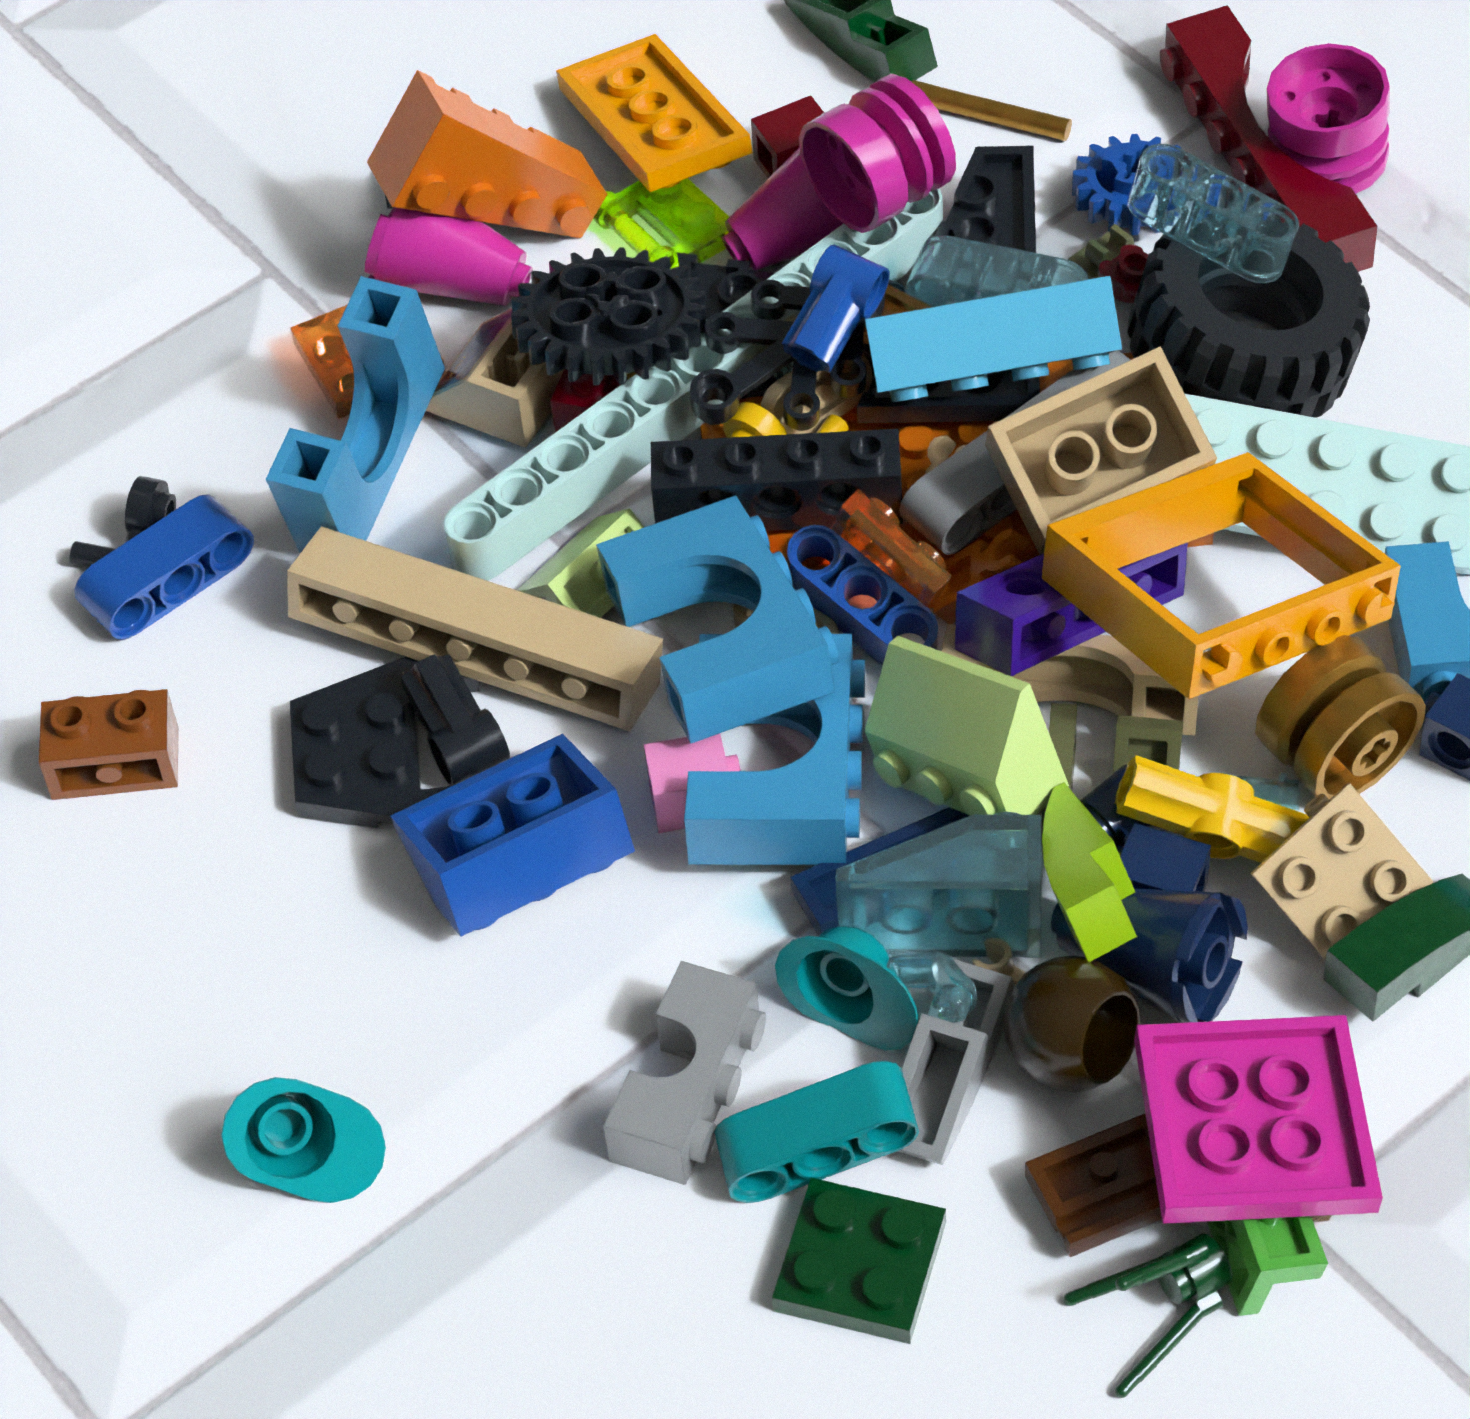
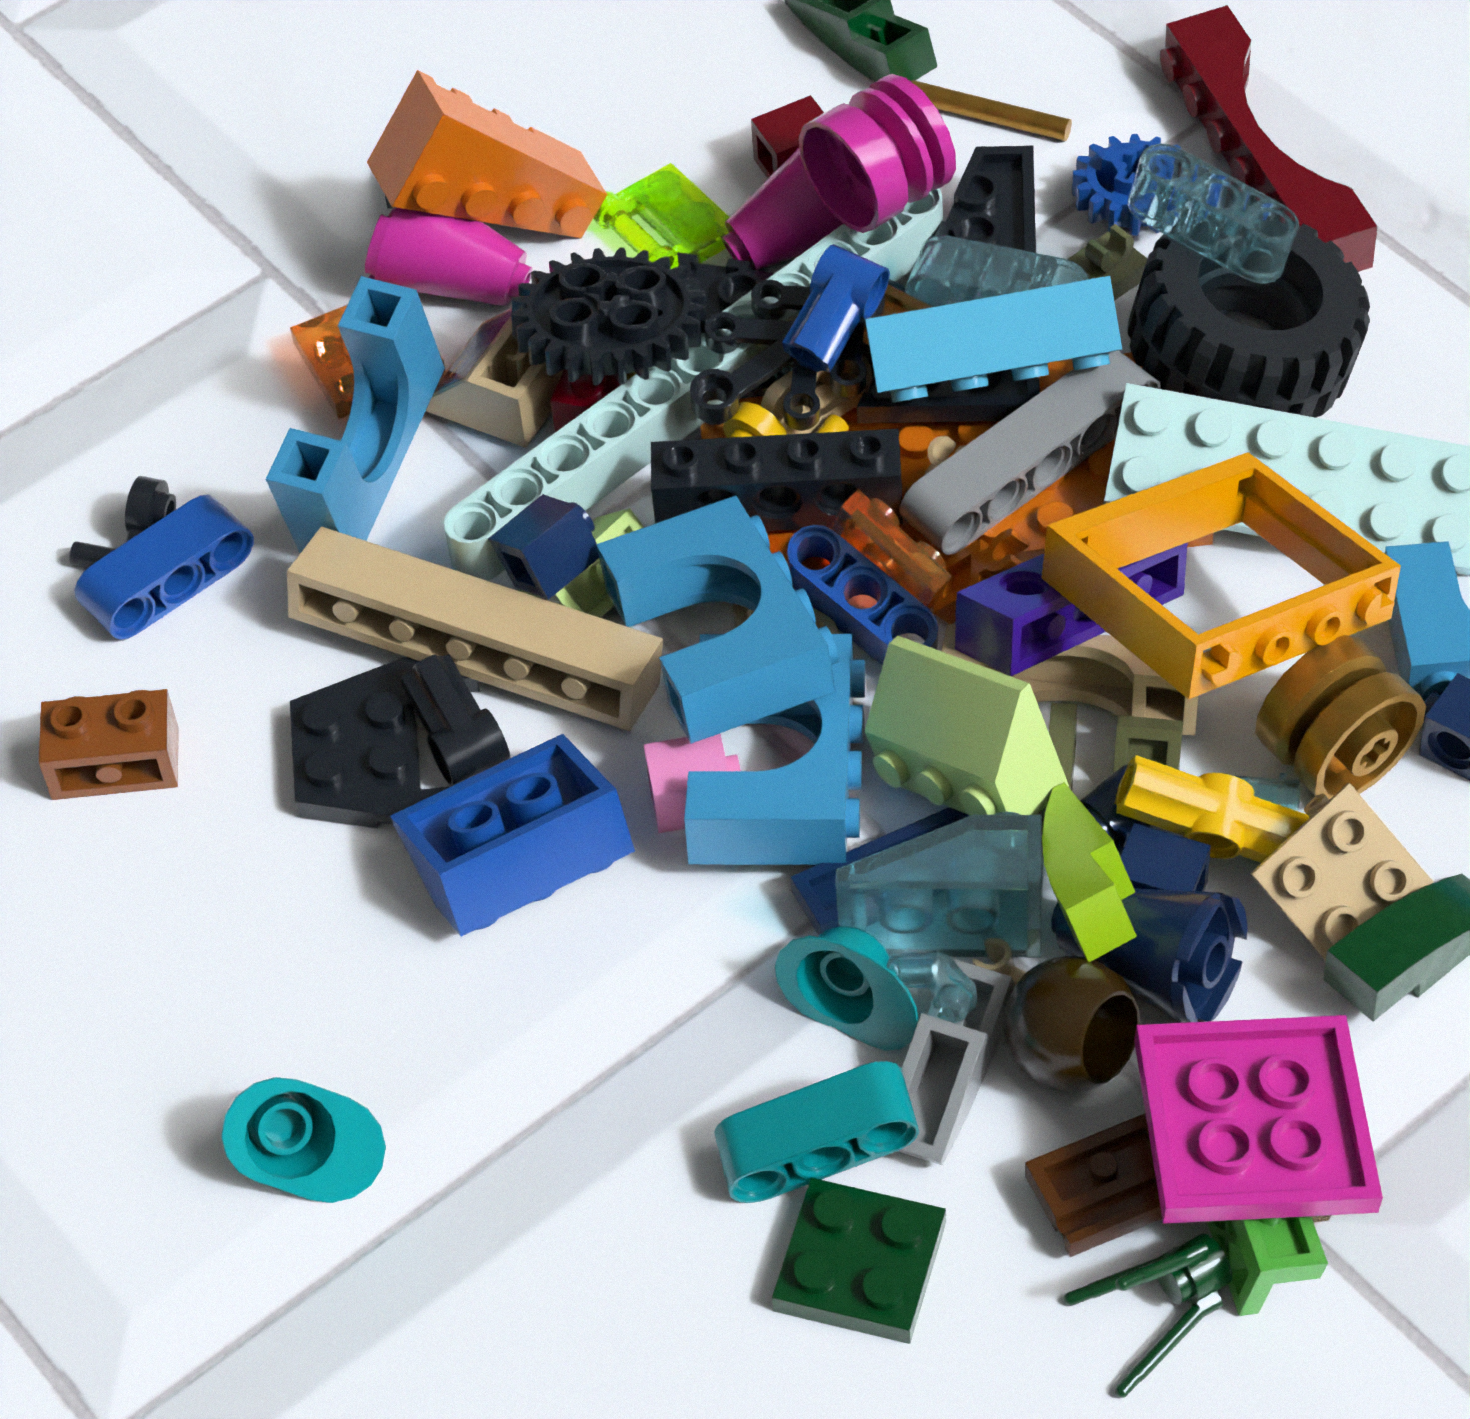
(546, 545): none -> dark blue brick
(654, 113): light orange plate -> none
(669, 1120): light grey arch -> none
(1098, 443): tan brick -> none
(1125, 272): dark red plate -> none
(1332, 113): dark pink wheel -> none

